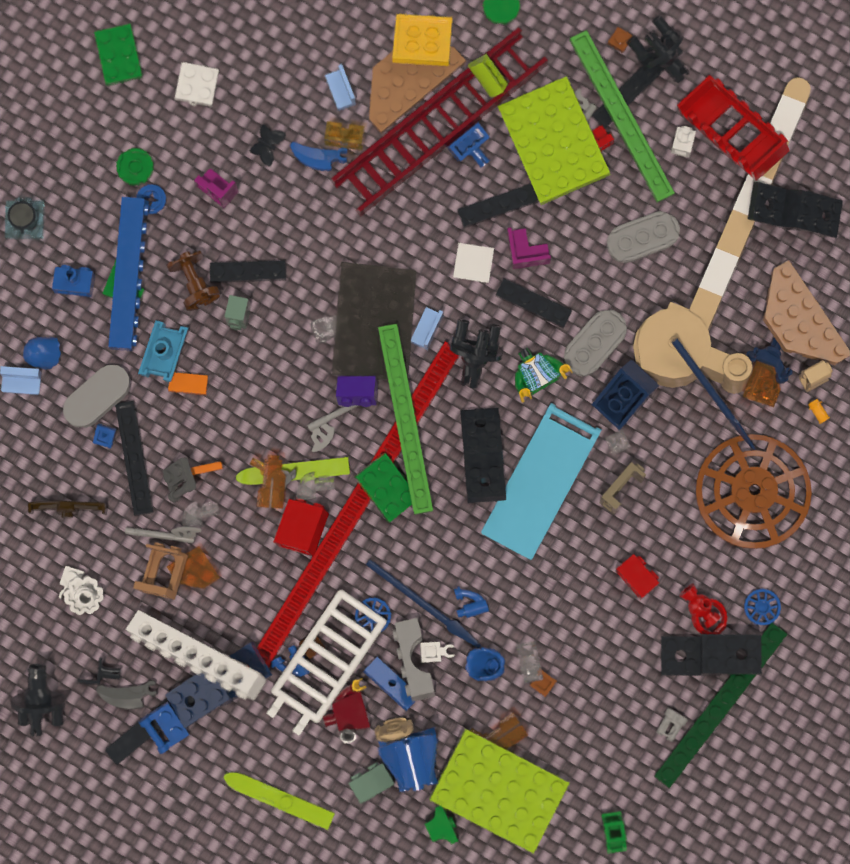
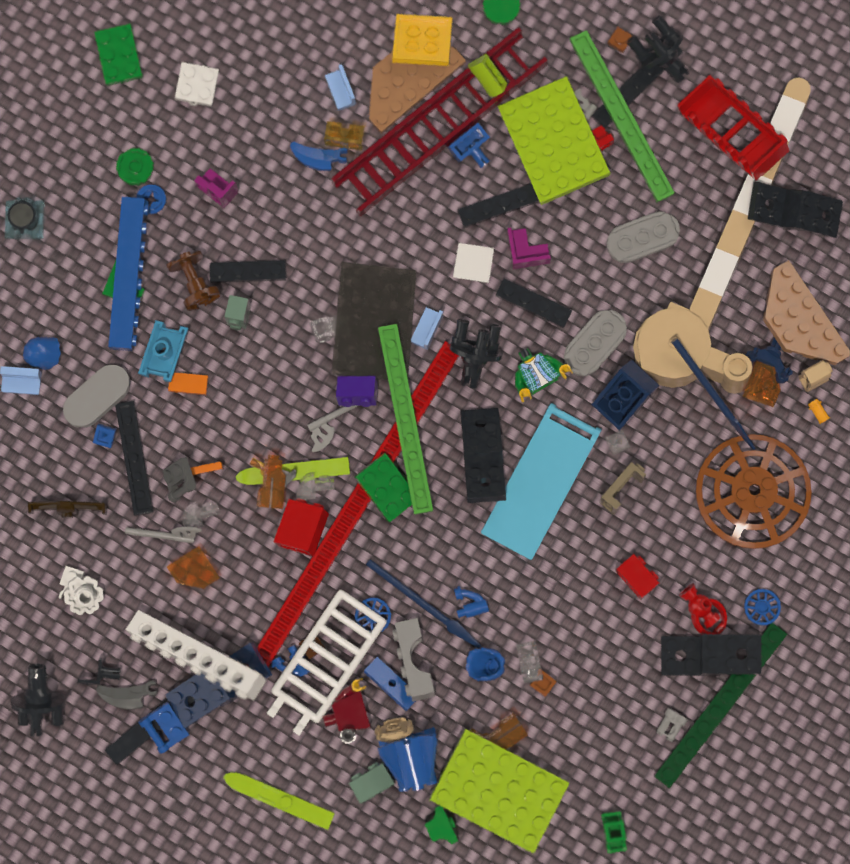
(73, 281): blue brick -> none
(157, 553): medium nougat panel -> none
(265, 144): black piece -> none
(432, 652): white plate -> none
(683, 141): white brick -> none

